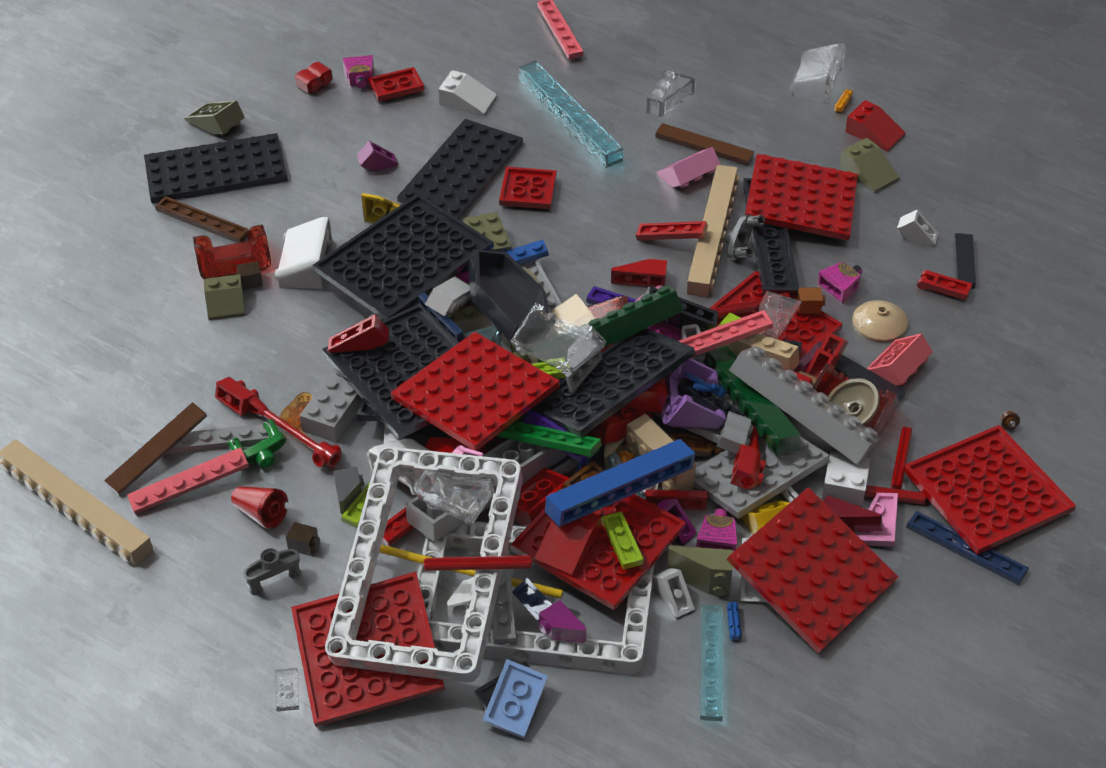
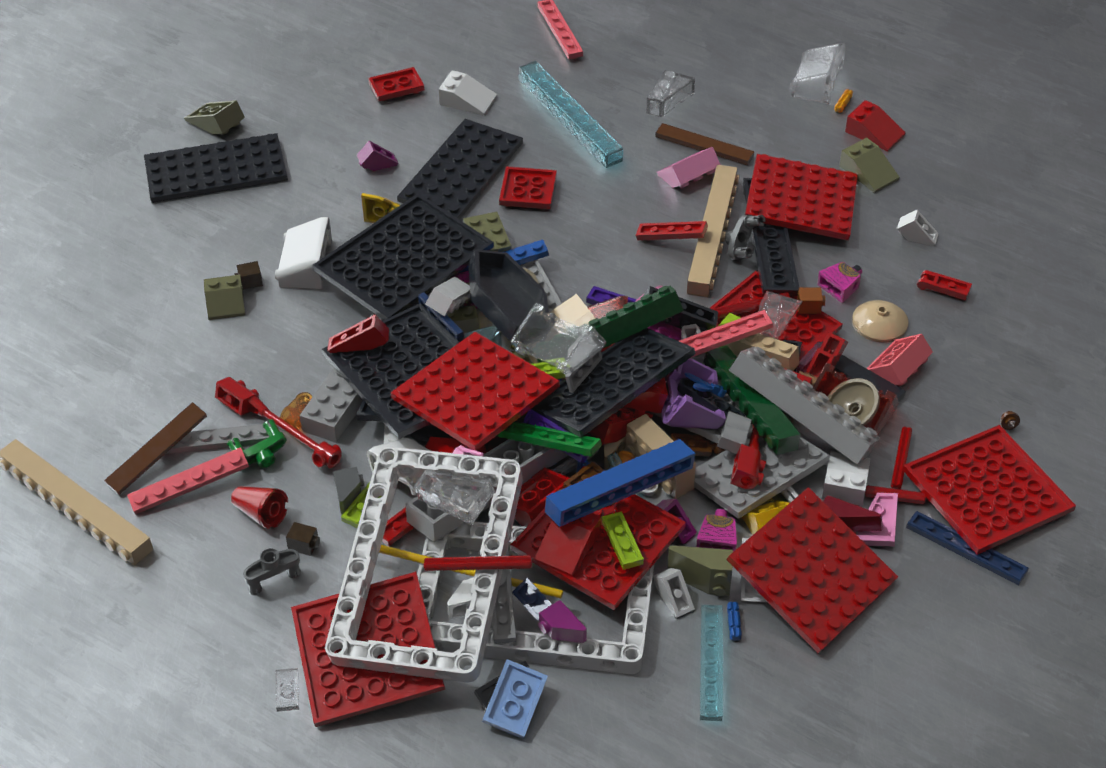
(202, 219): reddish brown tile -> none
(222, 260): clear red windscreen -> none
(313, 77): red brick -> none
(358, 70): dark pink torso -> none
(641, 273): red slope -> none
(688, 499): red plate -> none
(965, 258): black tile -> none

